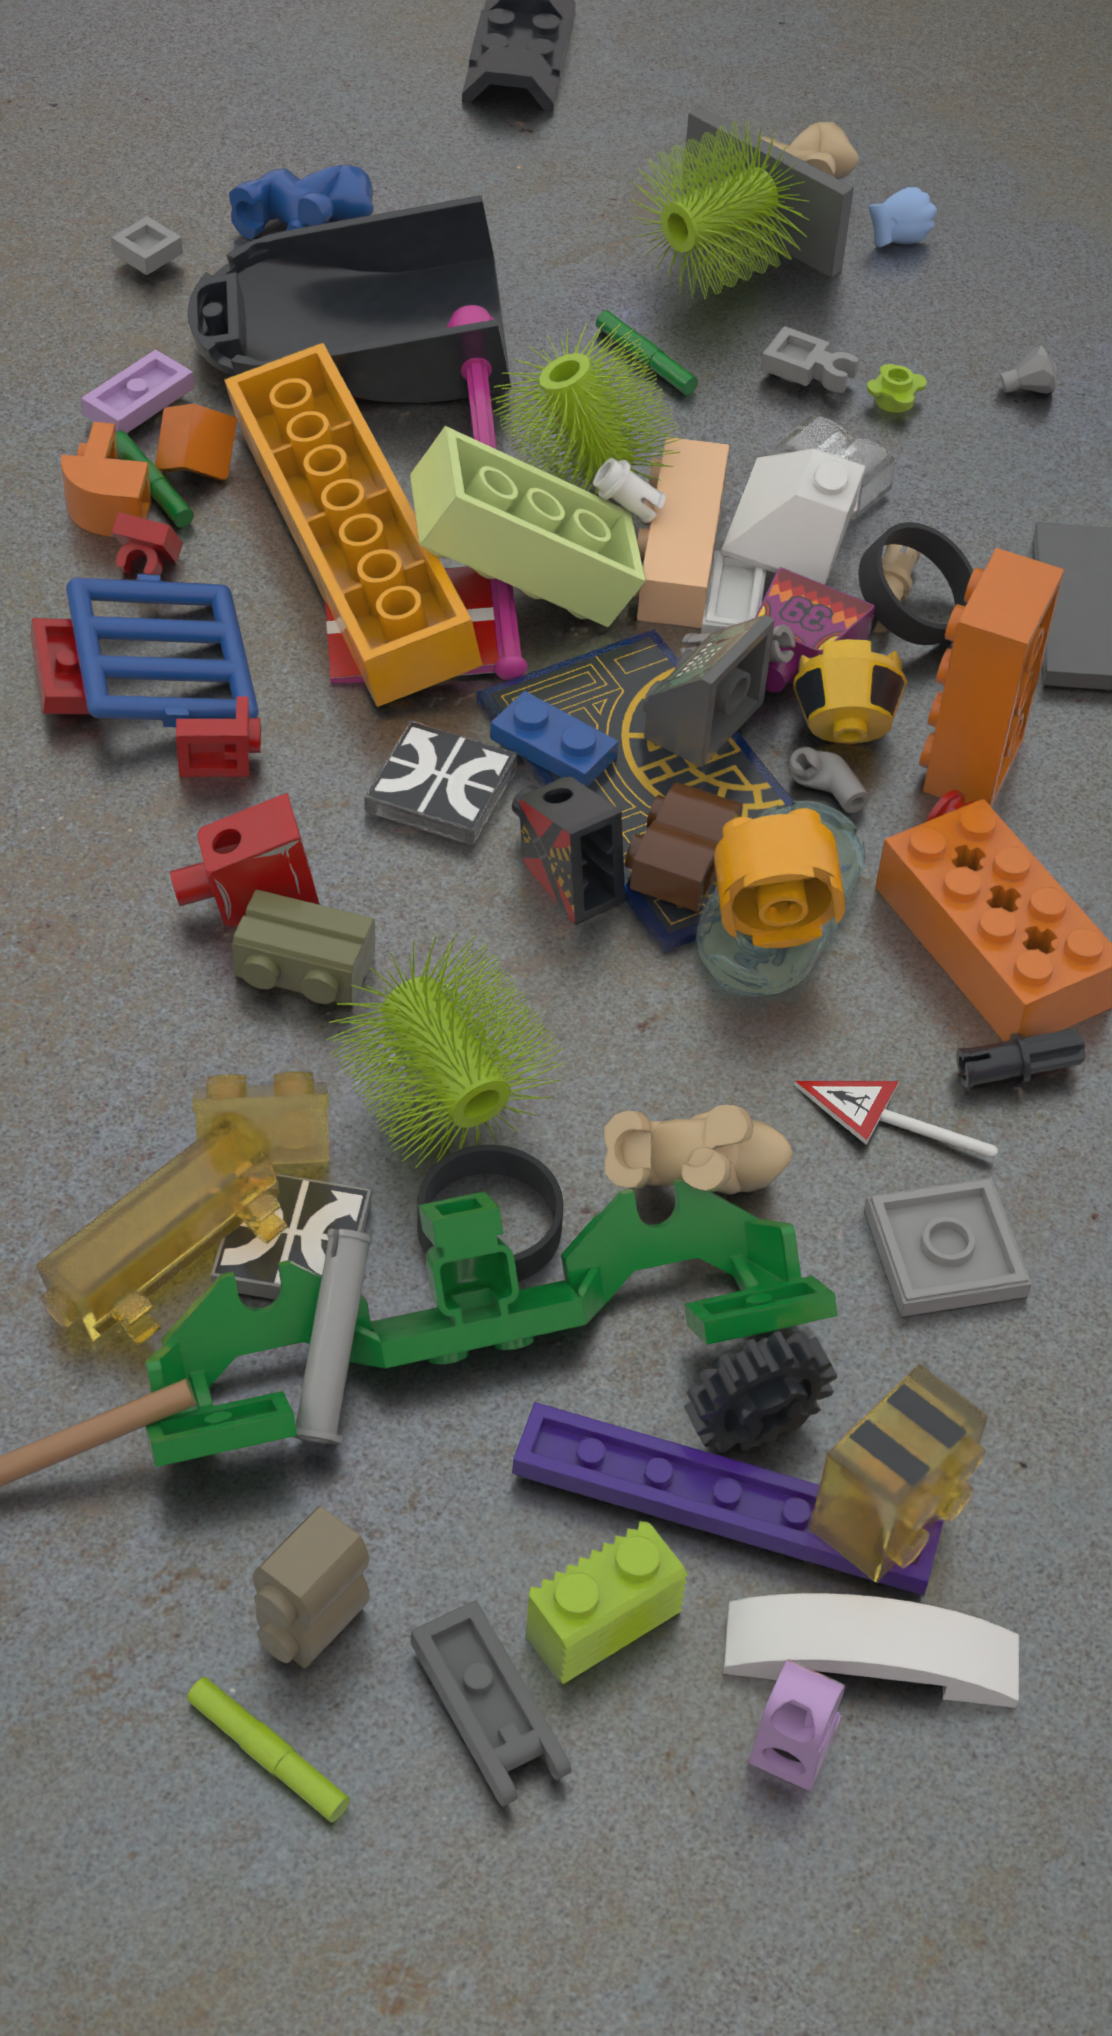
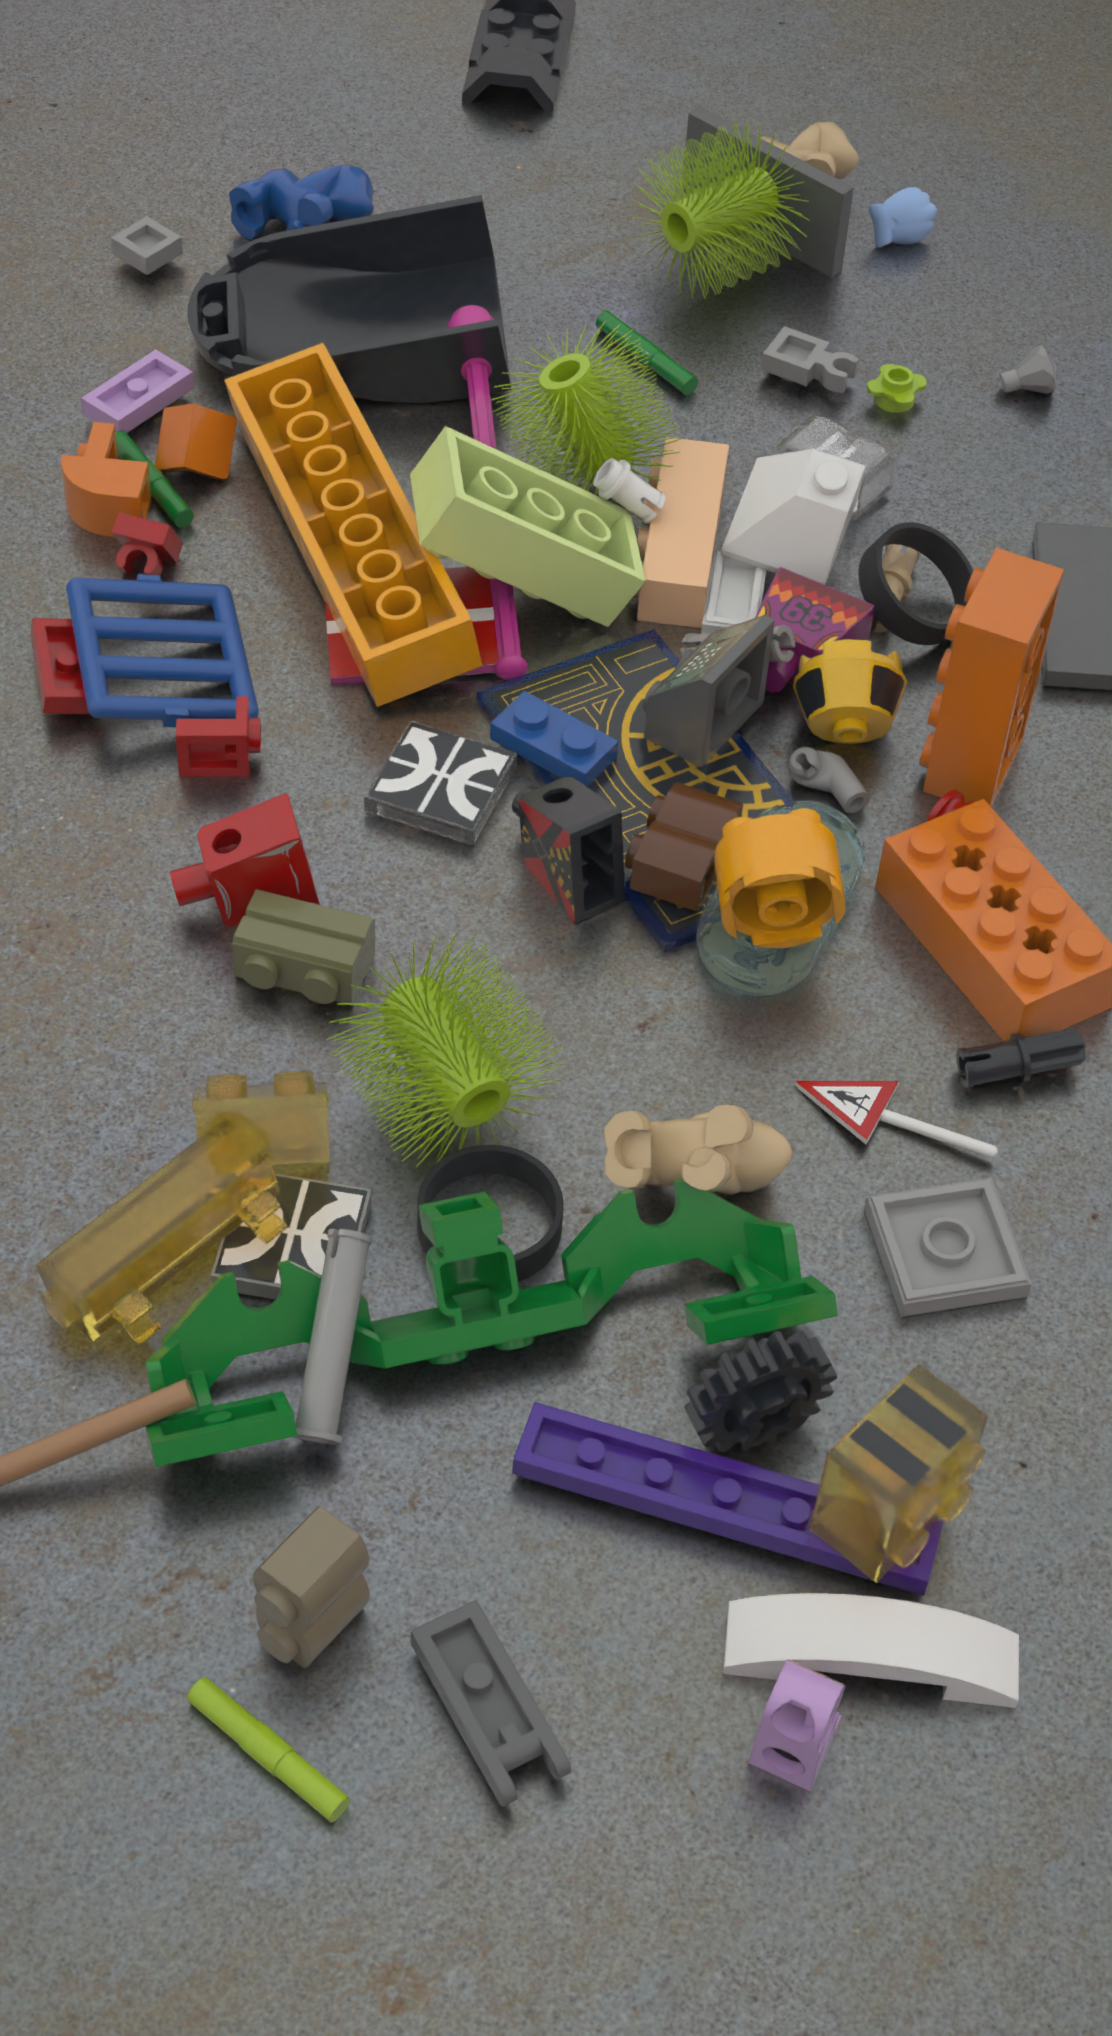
(604, 1602): lime brick -> none

